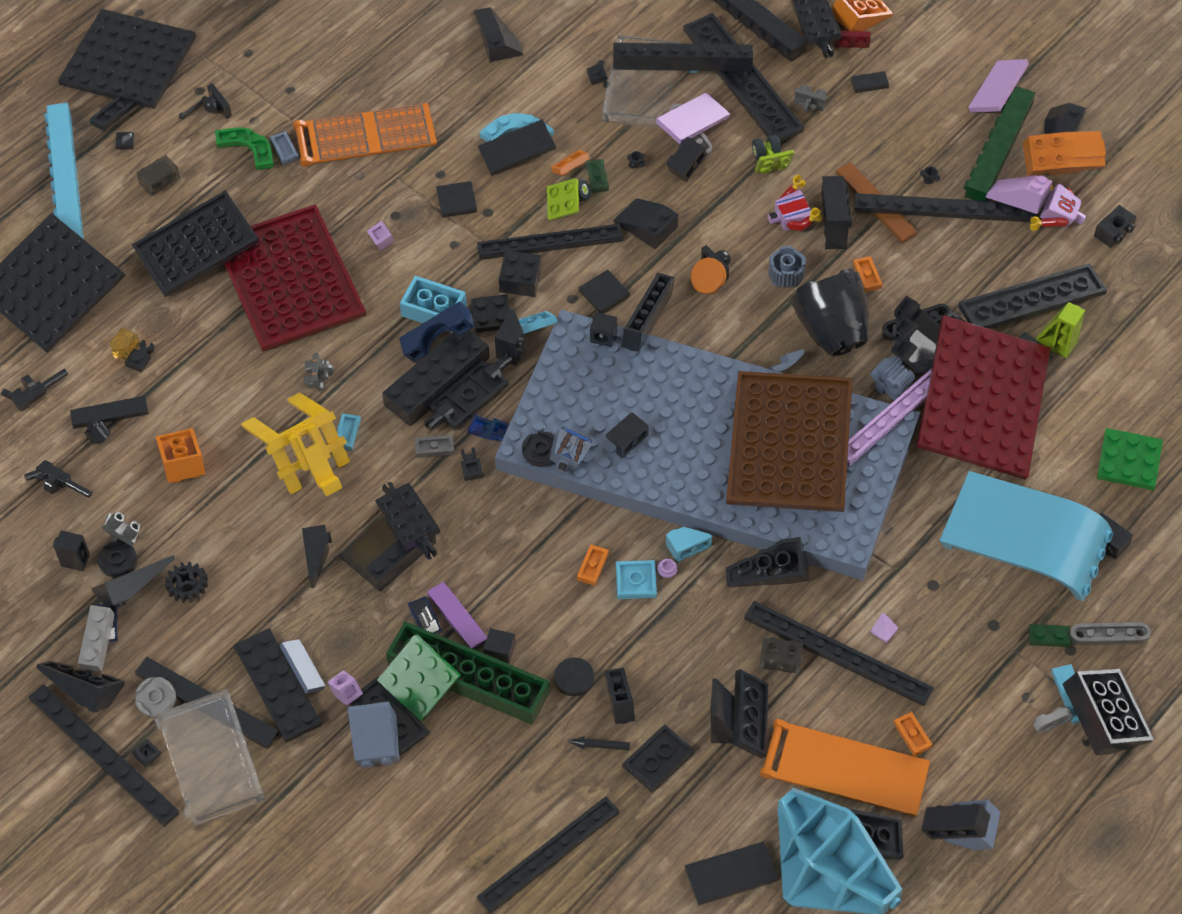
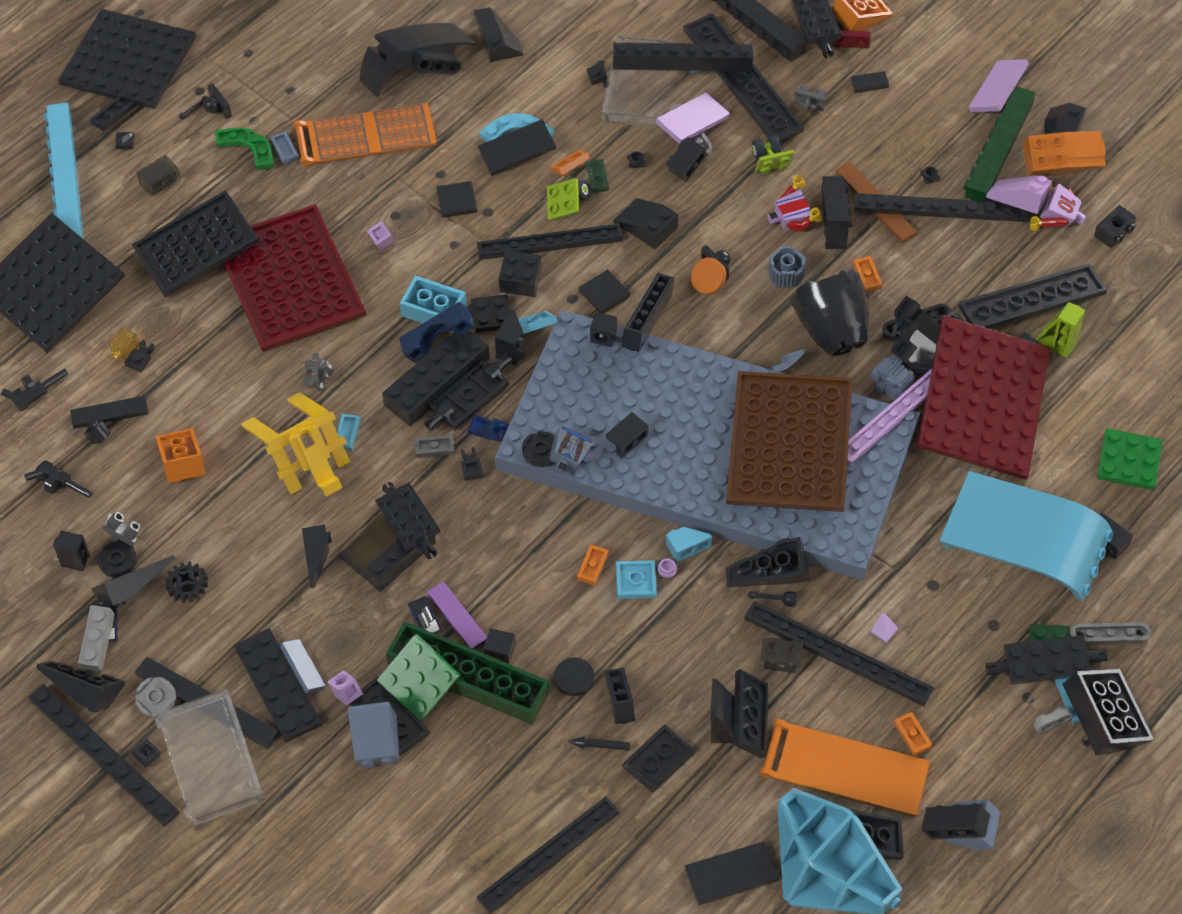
(420, 45): none -> black beam
(787, 598): none -> black hinge
(1045, 659): none -> black plate

